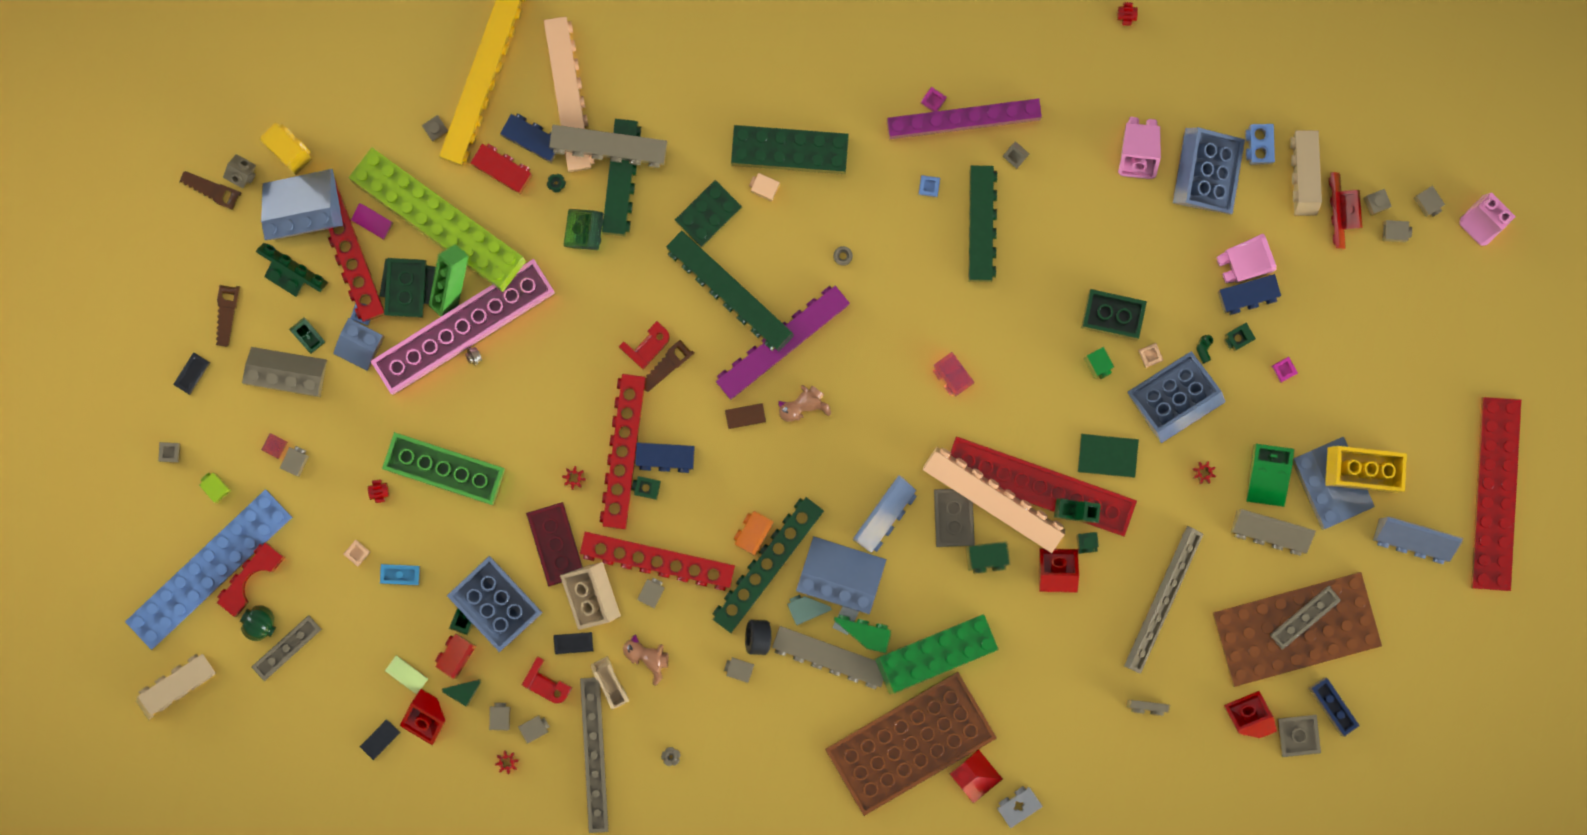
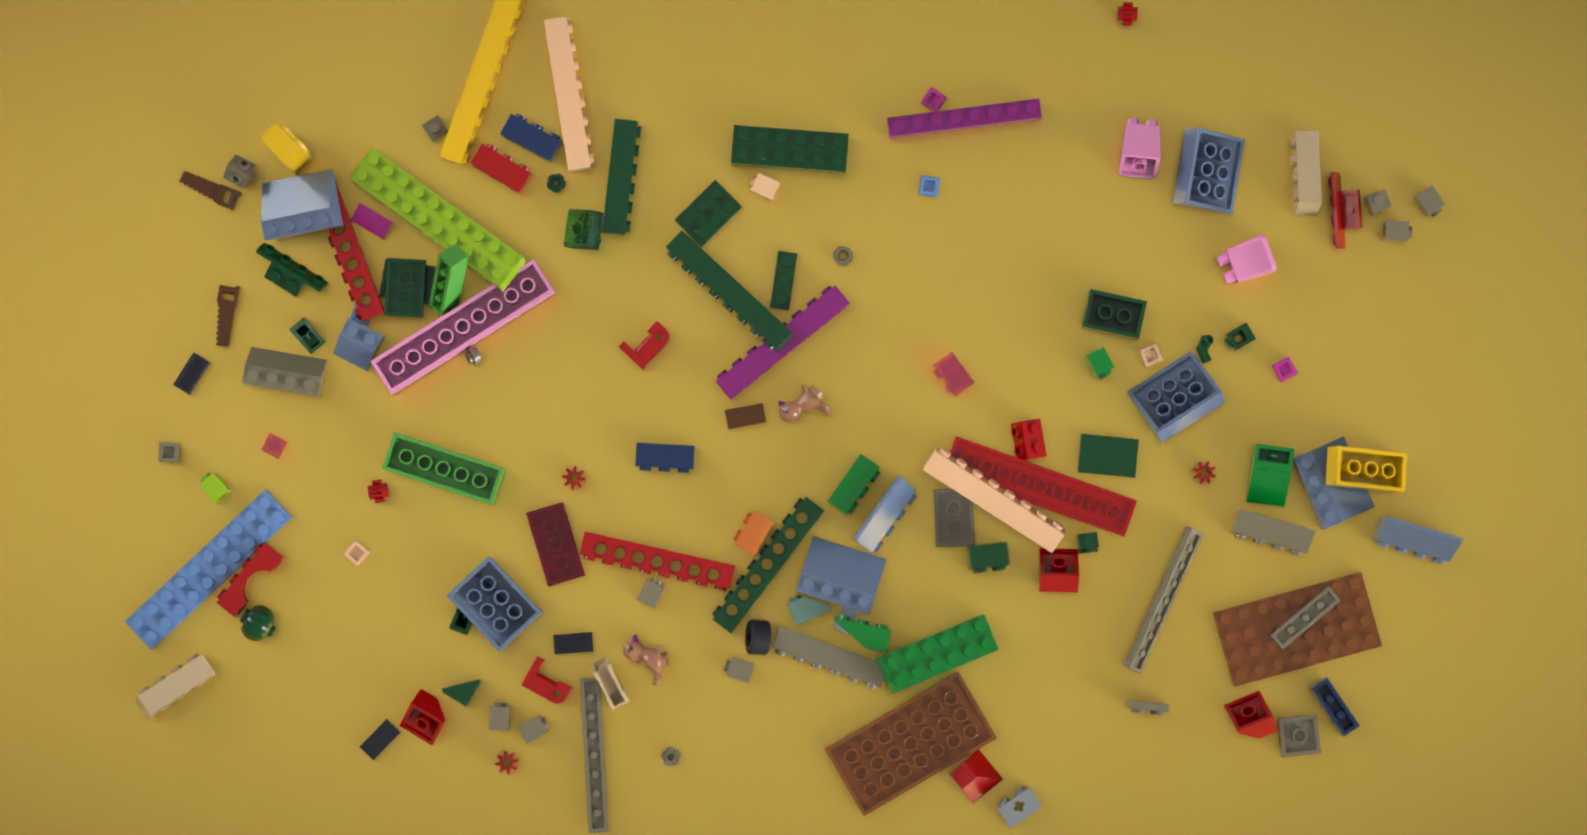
(286, 648): dark tan tile -> none
(294, 461): dark tan brick -> none
(399, 574): dark azure plate -> none
(406, 674): yellowish green slope -> none
(455, 655): red slope -> none
(590, 596): tan slope -> none
(608, 145): dark tan brick -> none
(636, 384): red brick -> none
(653, 484): dark green brick -> none
(667, 365): reddish brown piece -> none
(783, 280): none -> dark green plate
(854, 485): none -> green brick
(981, 223): dark green brick -> none
(1016, 155): dark tan plate -> none
(1028, 439): none -> red bracket
(1077, 510): dark green brick -> none
(1249, 294): dark blue brick -> none
(1265, 144): medium blue brick -> none
(1486, 219): bright pink hips -> none
(1496, 494): red plate -> none

